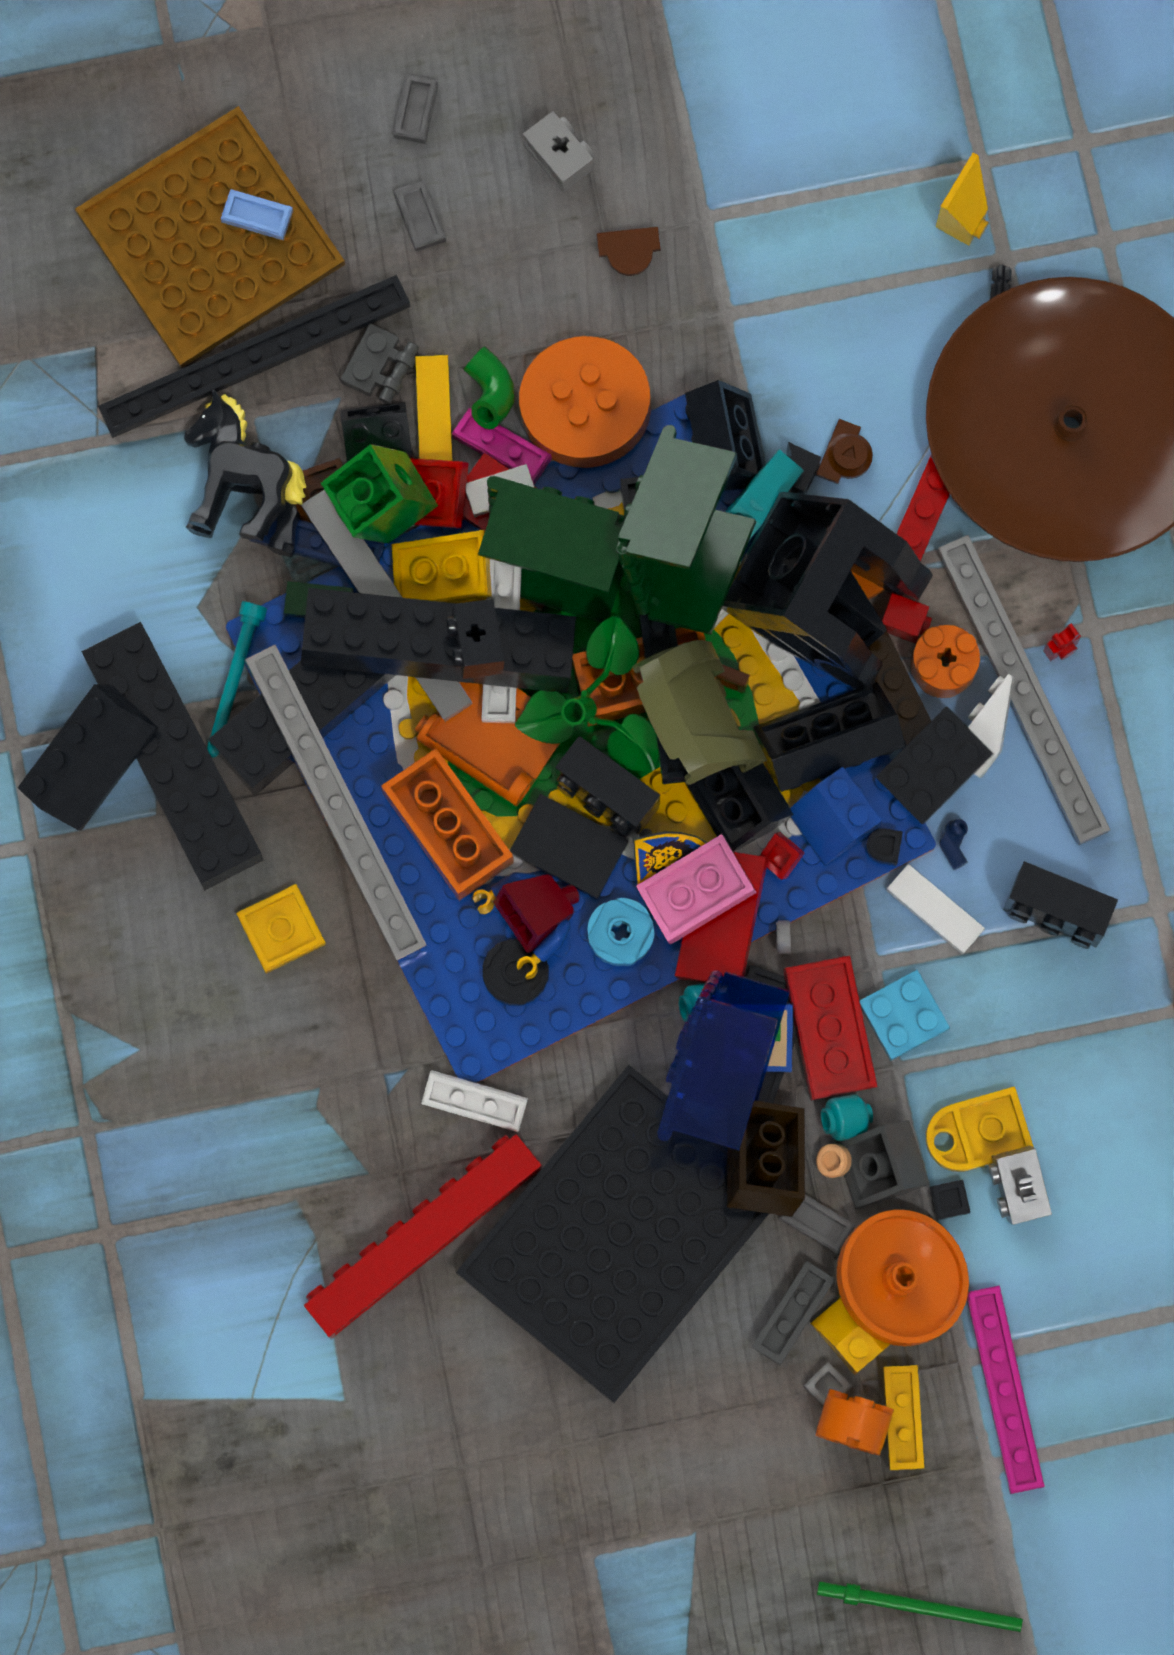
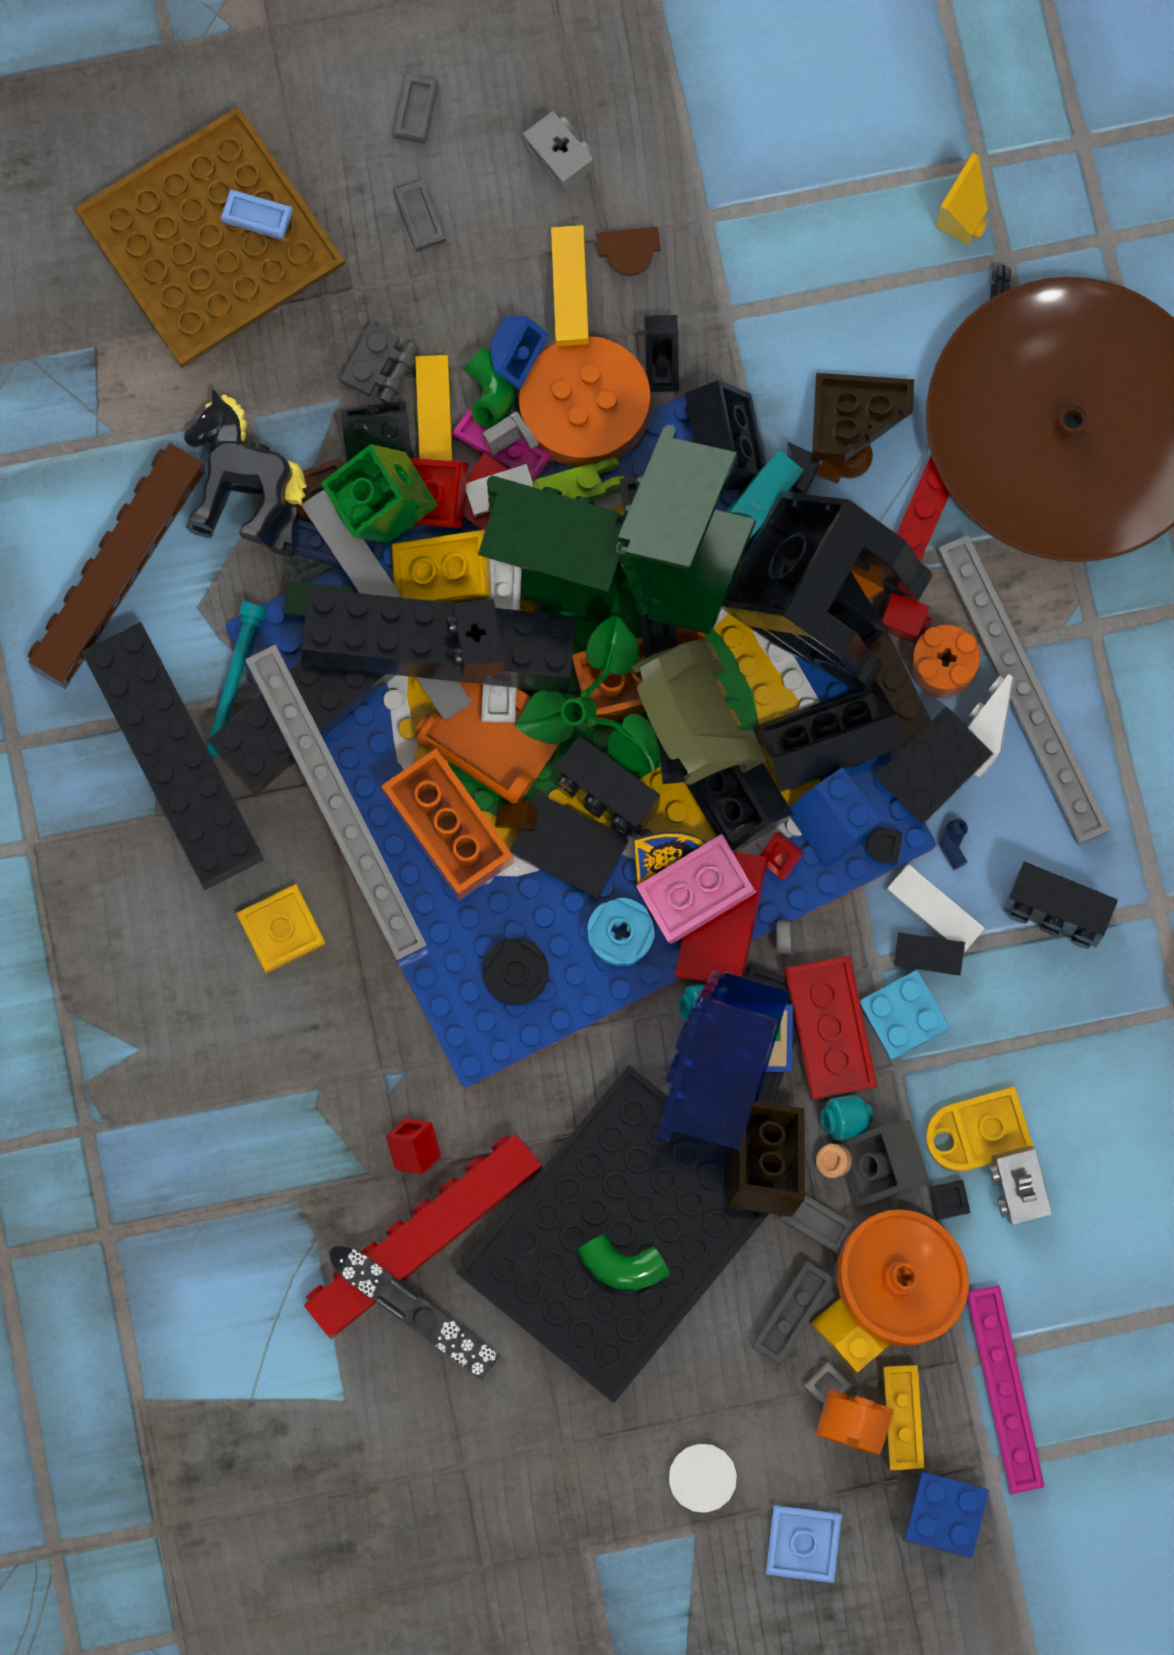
(88, 756): black slope -> none
(116, 565): none -> reddish brown brick
(254, 356): black plate -> none
(413, 1146): none -> red panel
(413, 1310): none -> black piece
(474, 1101): white tile -> none
(508, 432): none -> light grey tile
(516, 348): none -> blue slope
(516, 816): none -> reddish brown piece
(534, 911): dark red torso -> none
(570, 285): none -> yellow tile
(583, 480): none -> lime hinge
(619, 1270): none -> green cylinder
(661, 352): none -> black slope
(702, 1478): none -> white tile
(734, 679): reddish brown tile -> none
(803, 1544): none -> light blue tile
(853, 1595): green bar -> none
(855, 412): none -> dark brown plate
(929, 953): none -> black tile
(945, 1515): none -> blue brick
(1063, 643): red plate -> none

